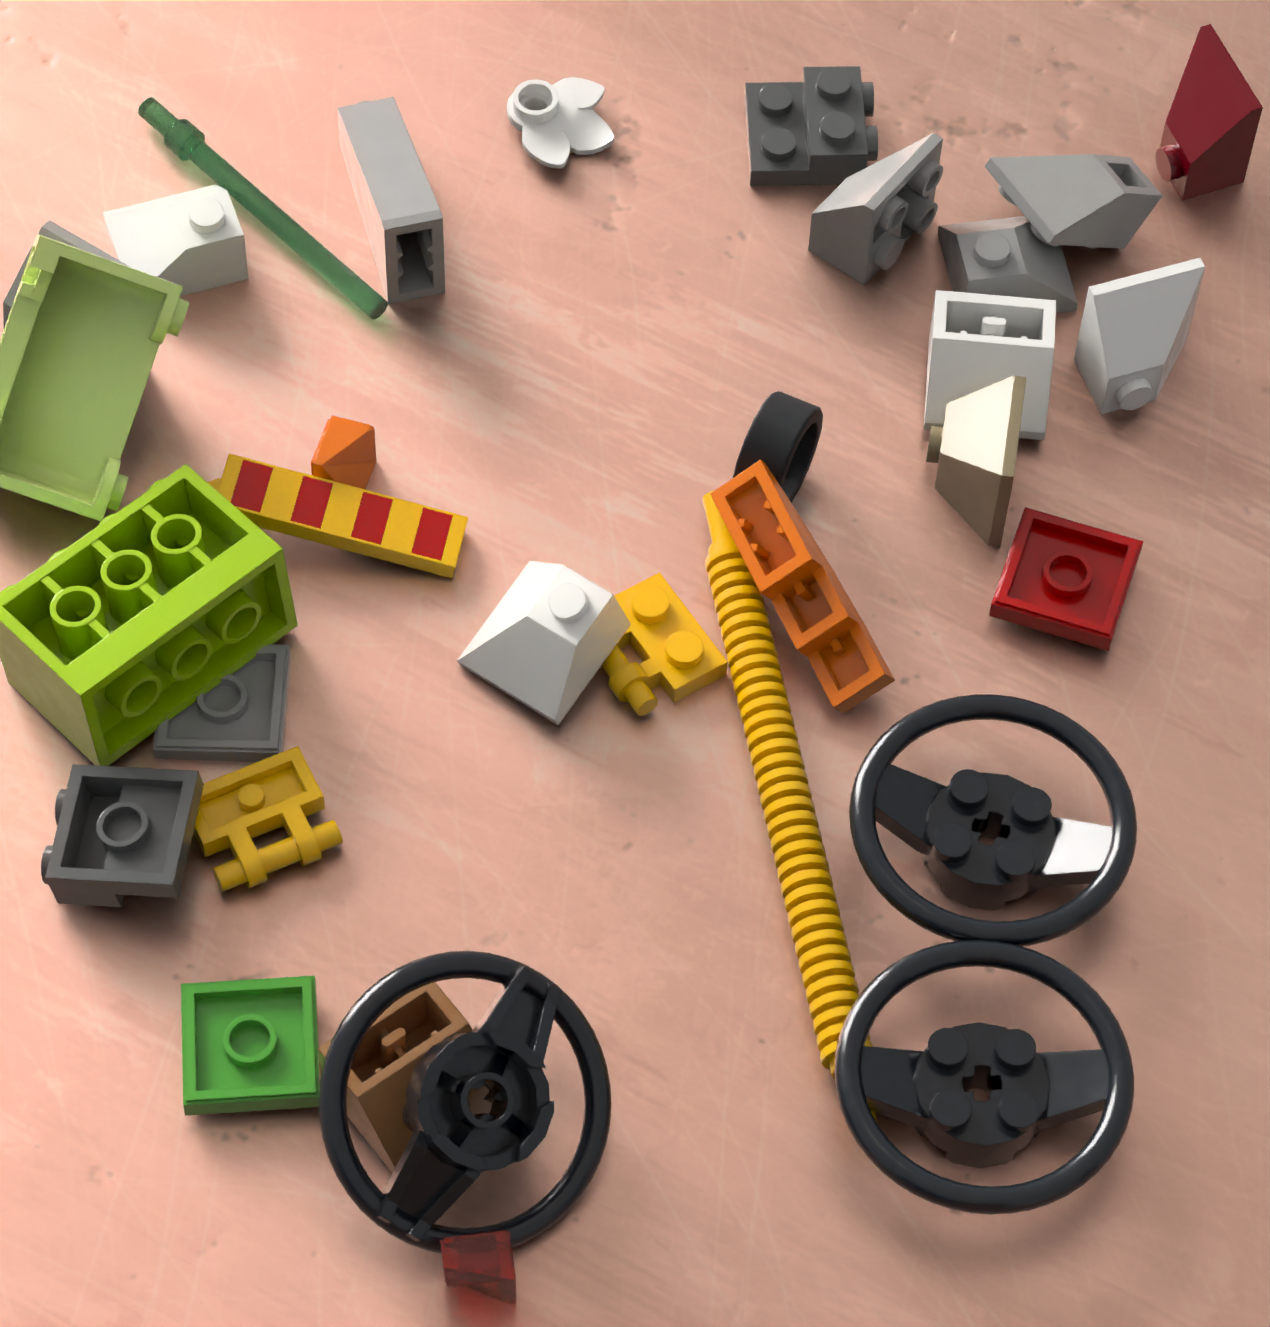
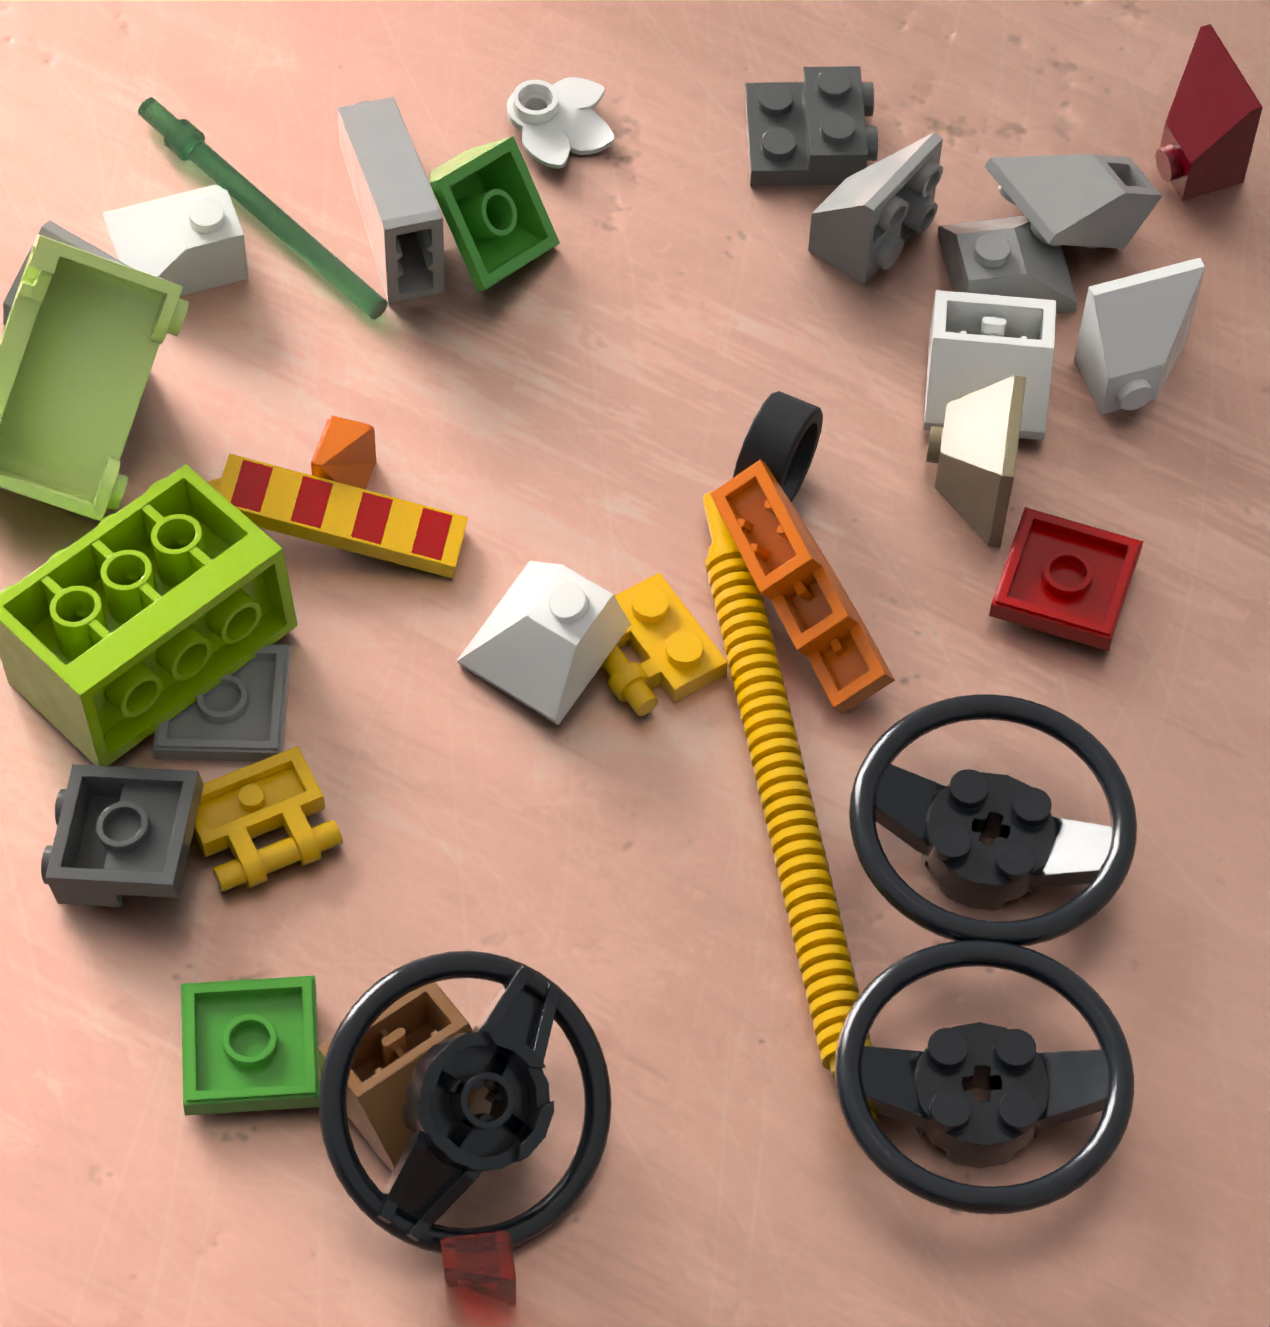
(493, 210): none -> bright green slope

